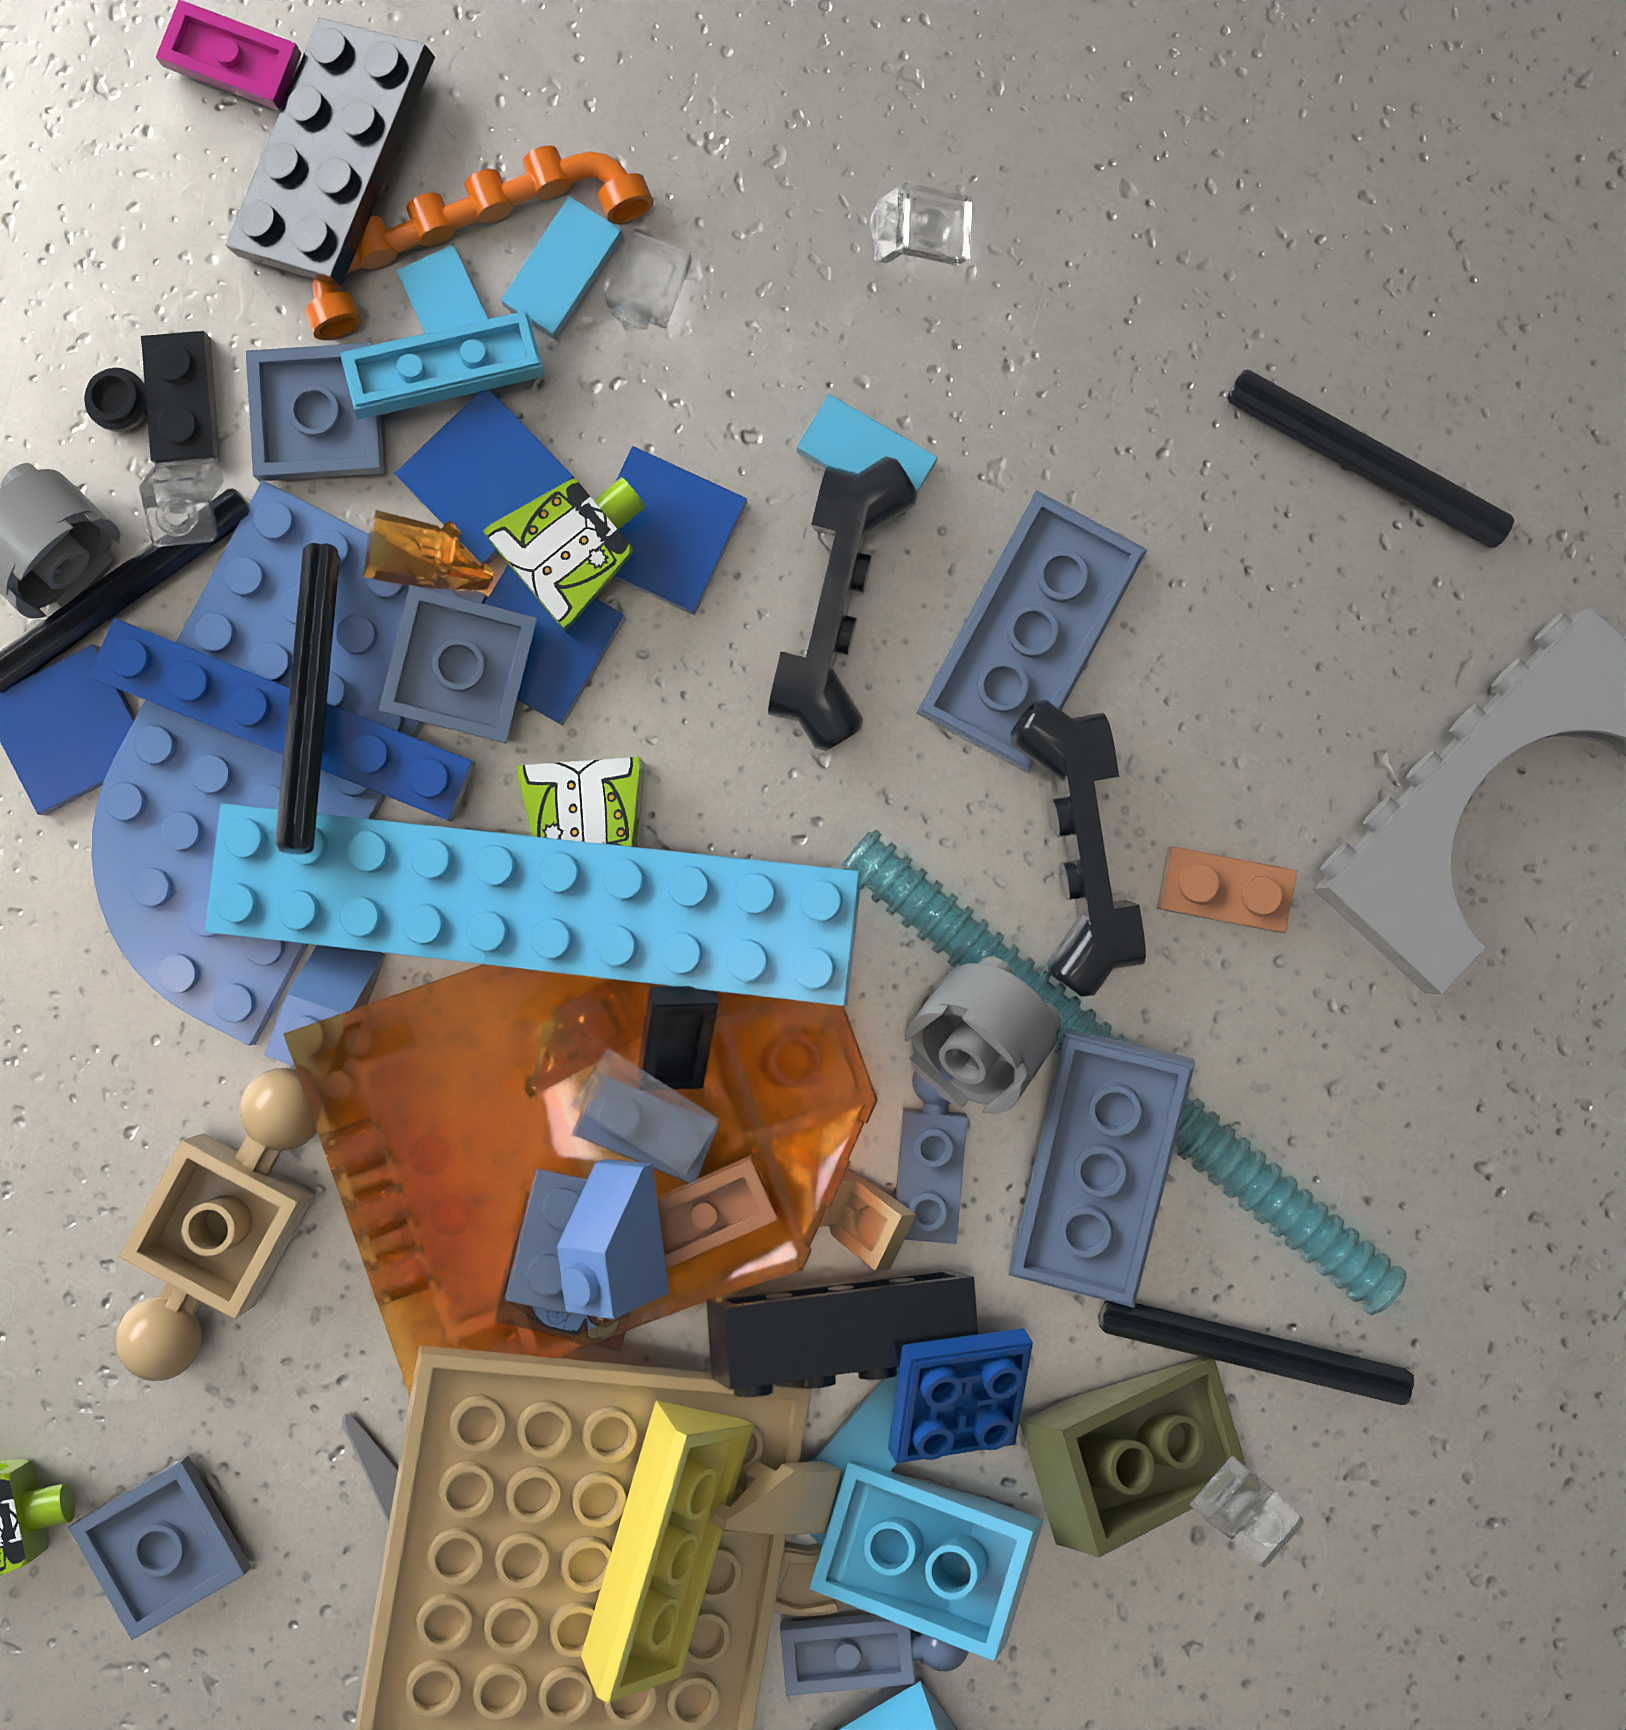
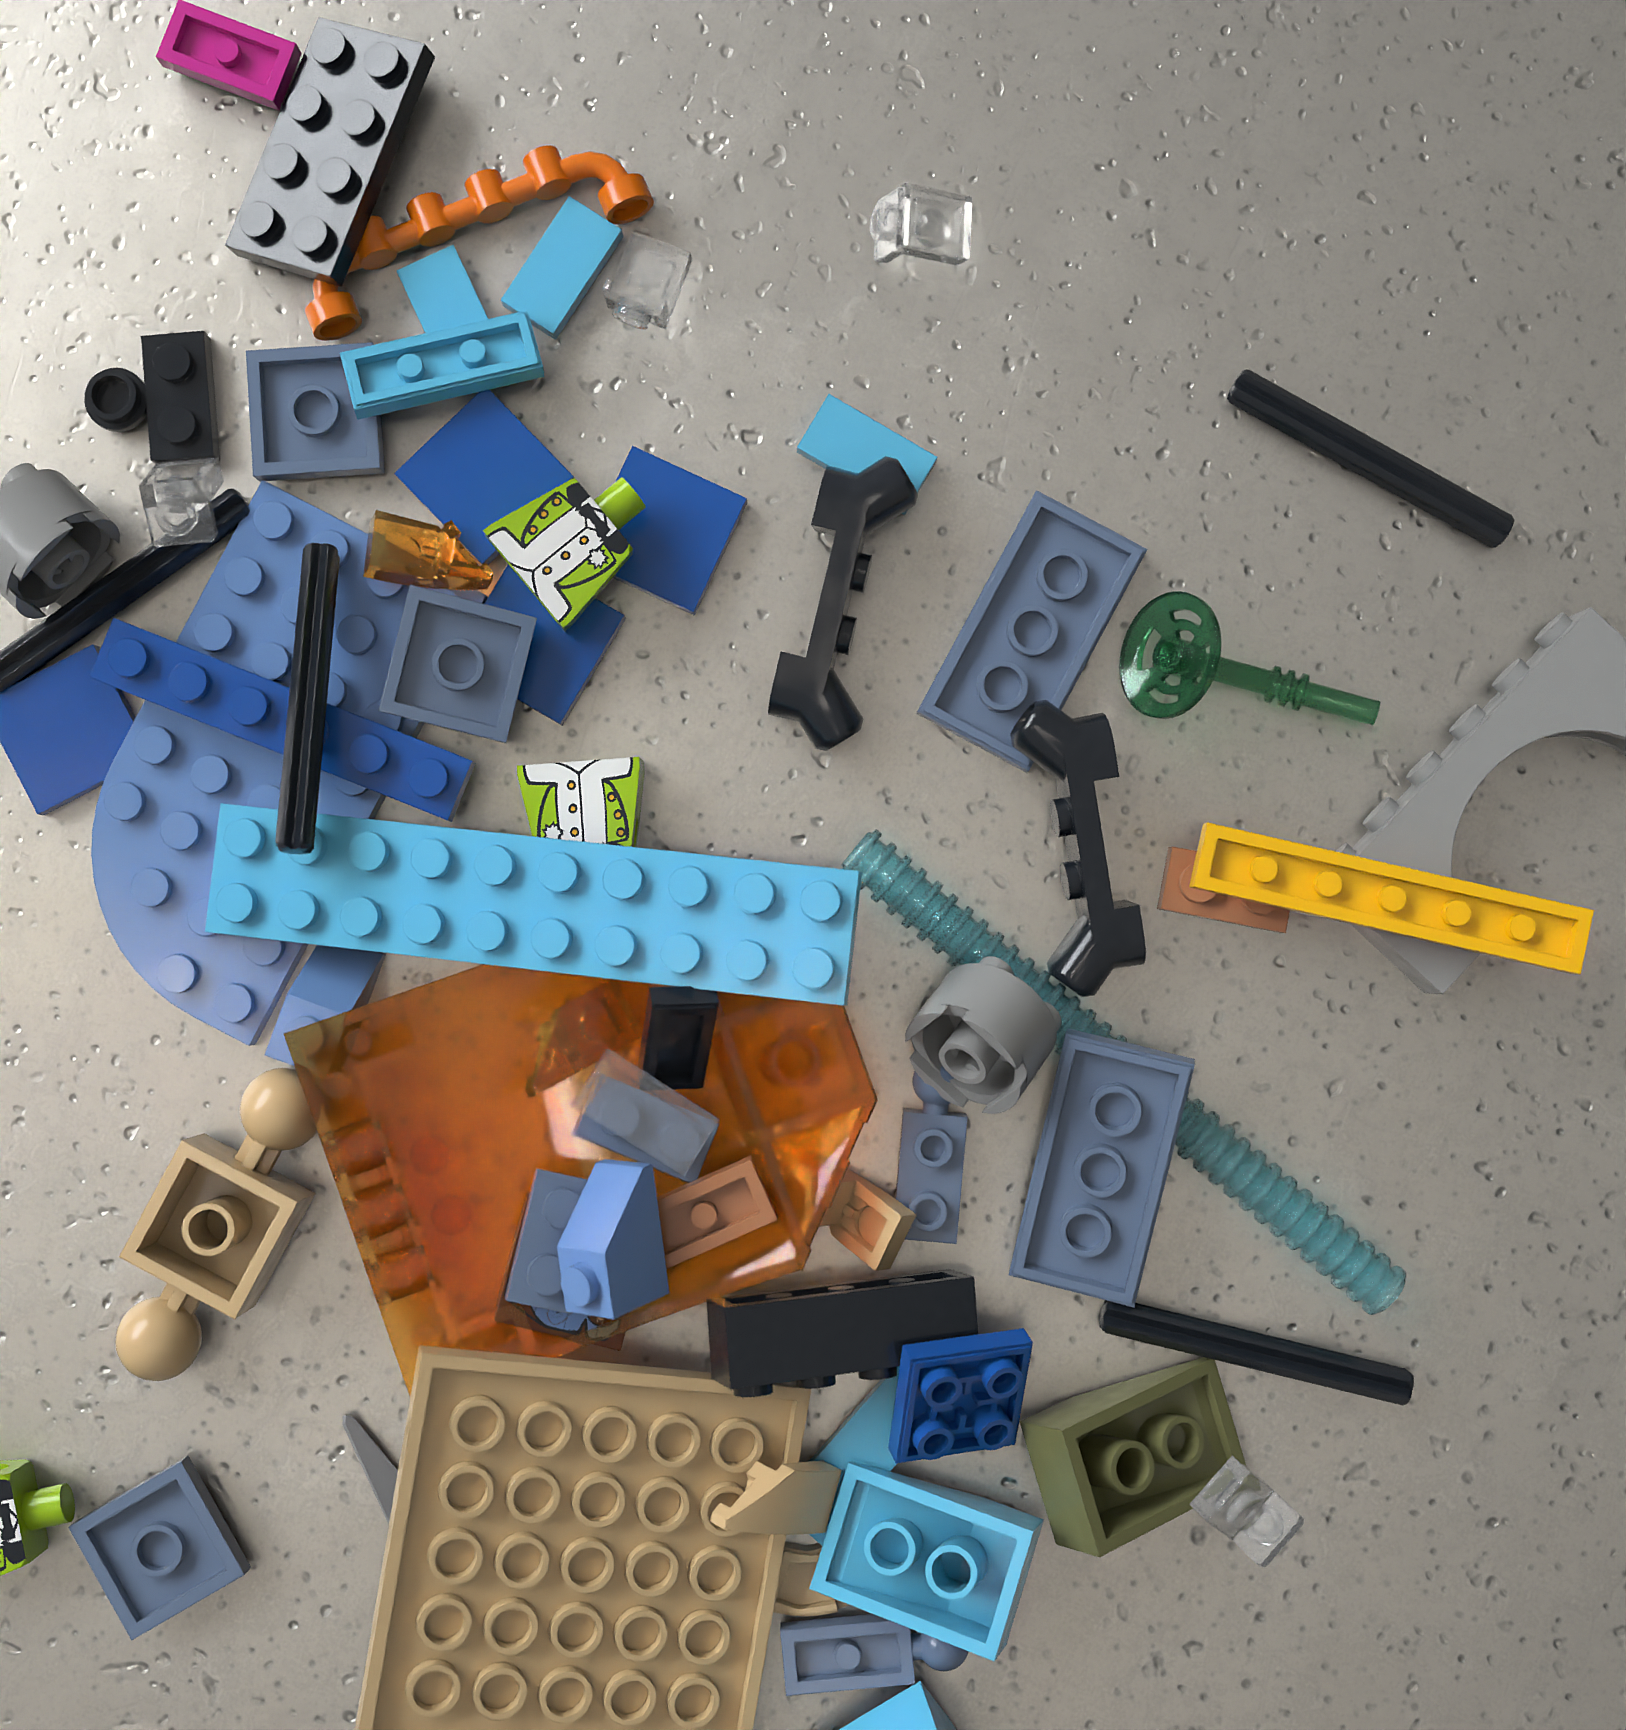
(663, 1549): light yellow slope -> none
(1190, 660): none -> clear green dish
(1391, 898): none -> yellow plate

